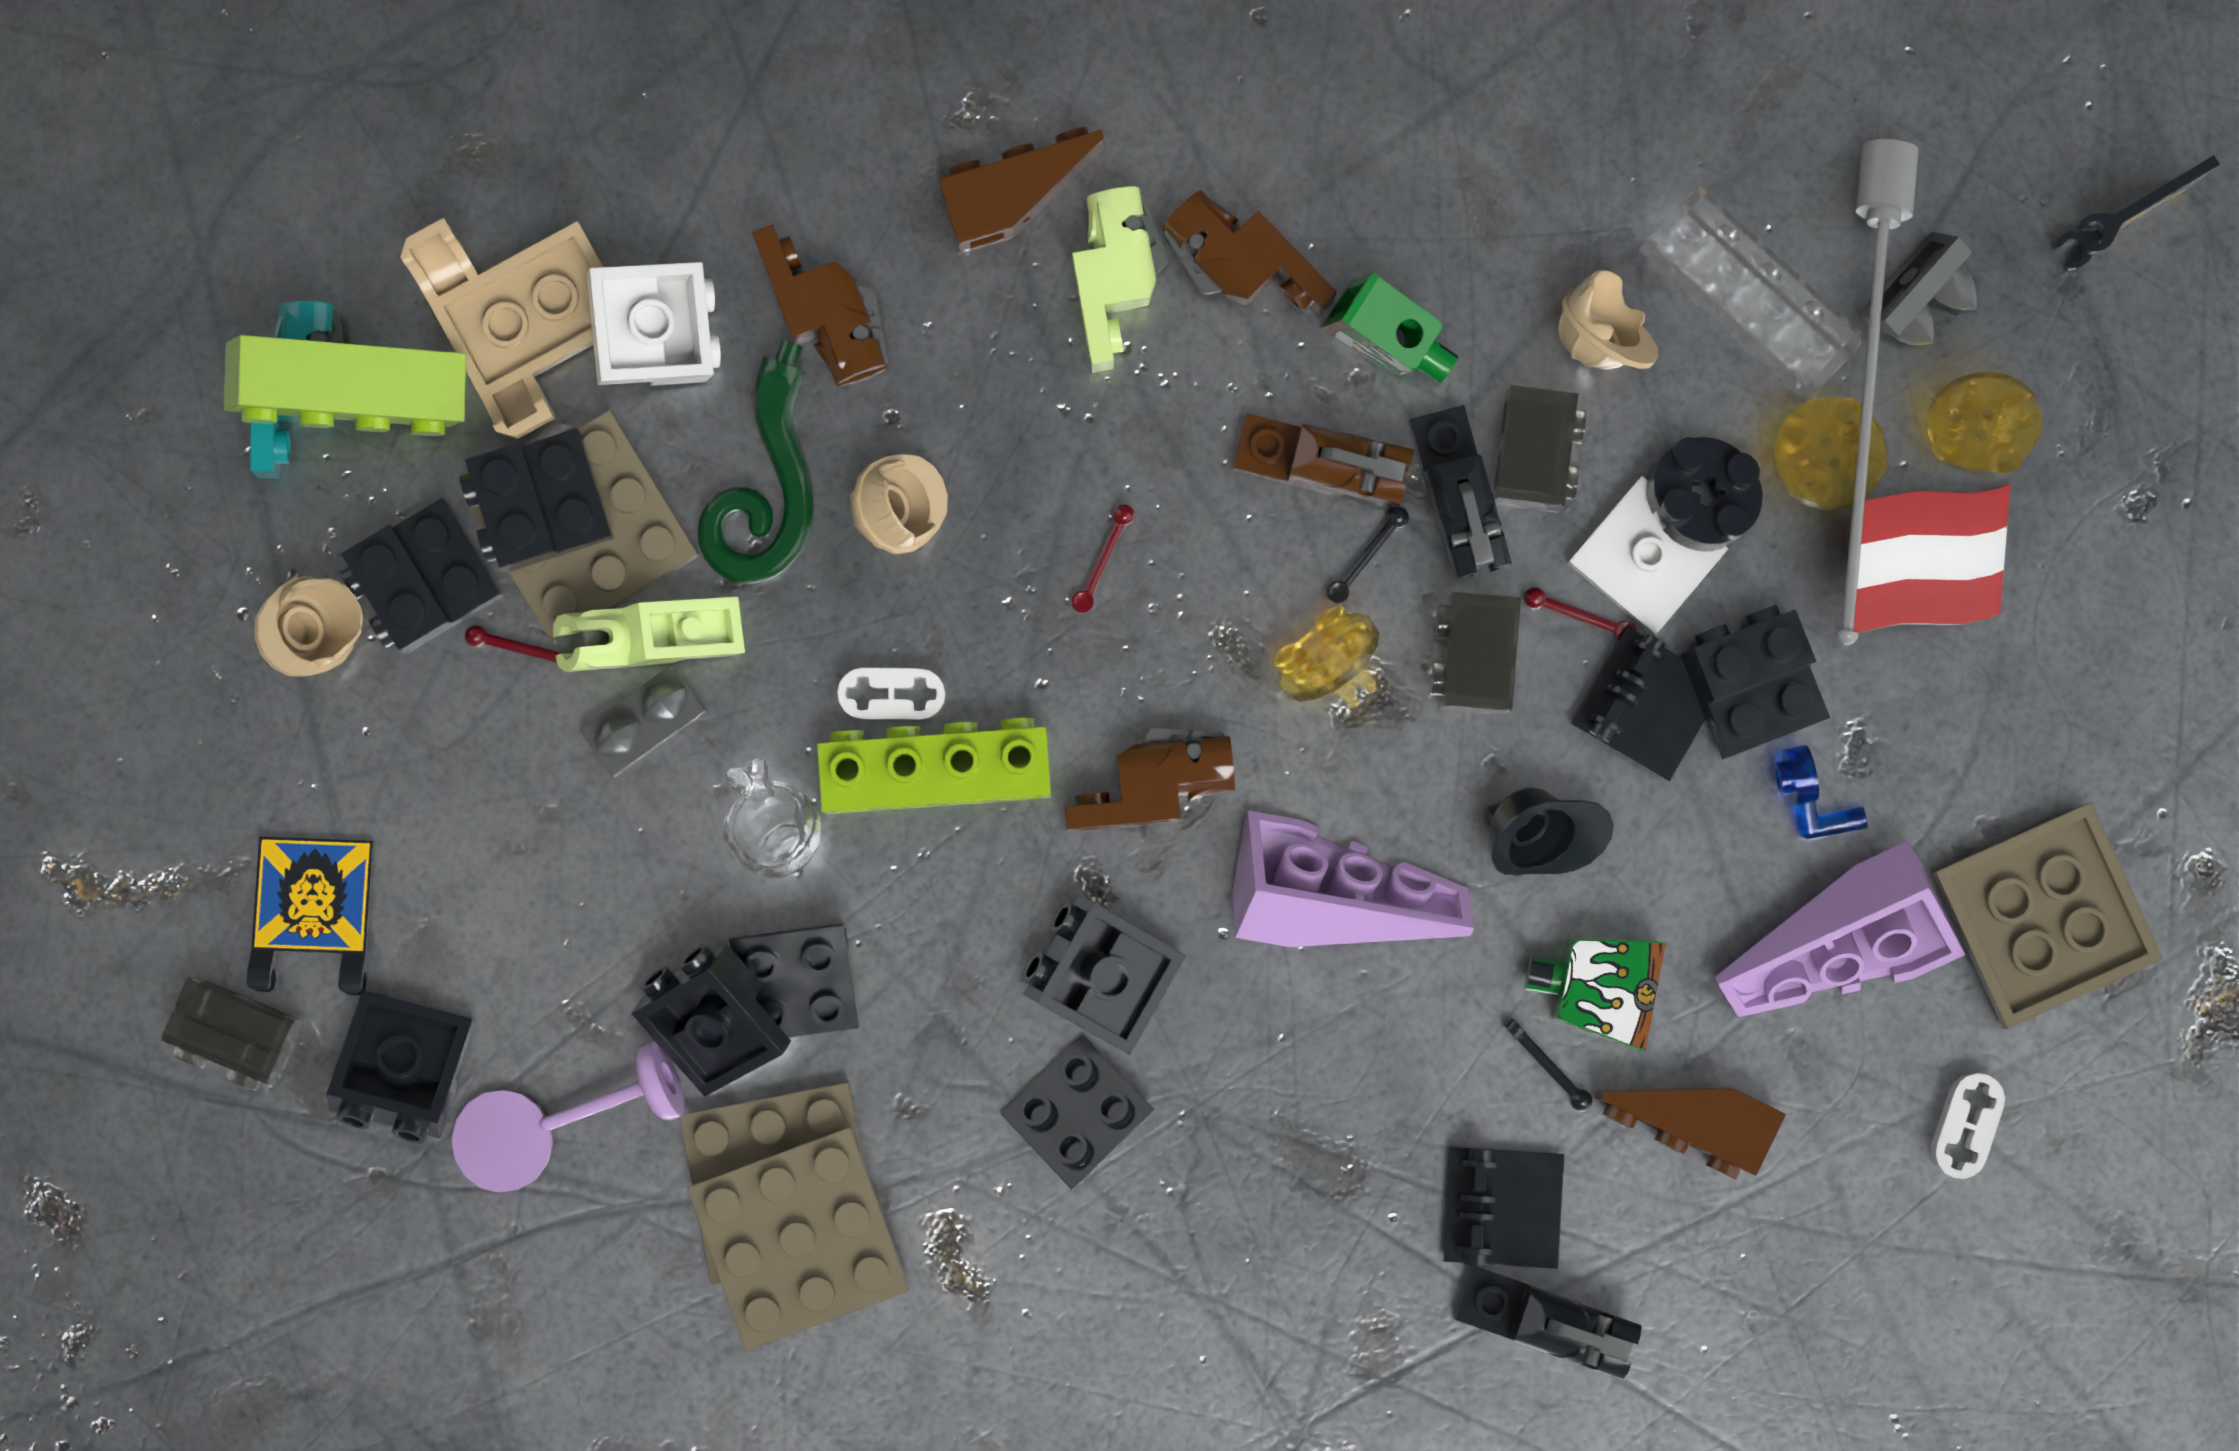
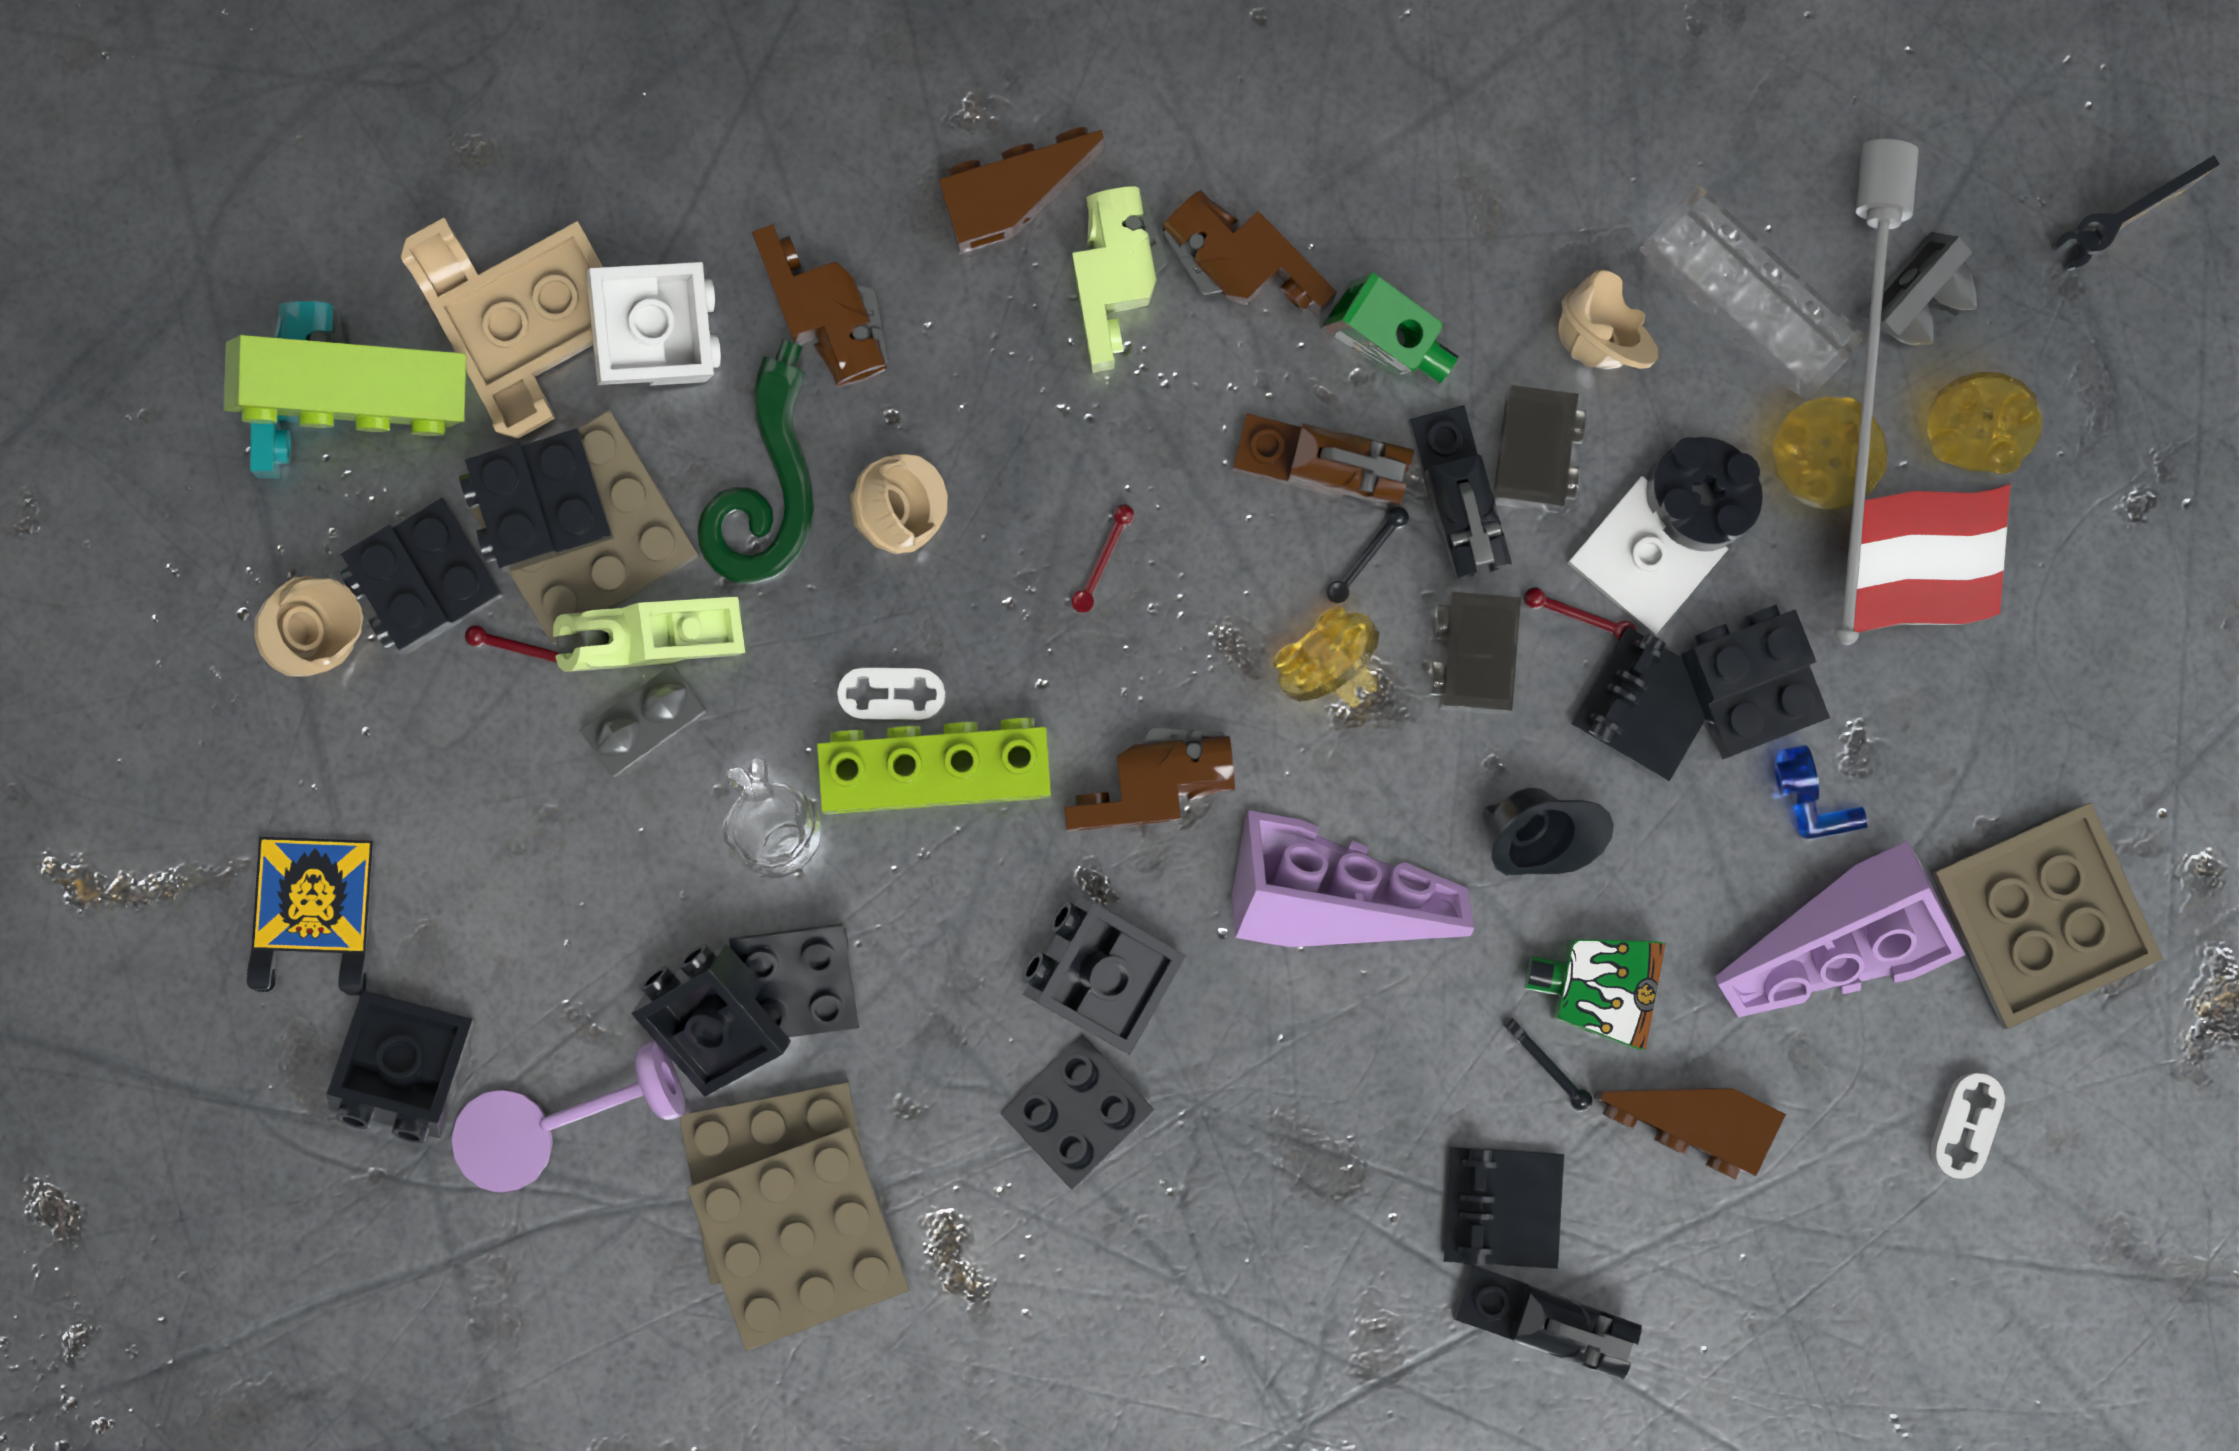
(230, 1032): clear smoke brick -> none

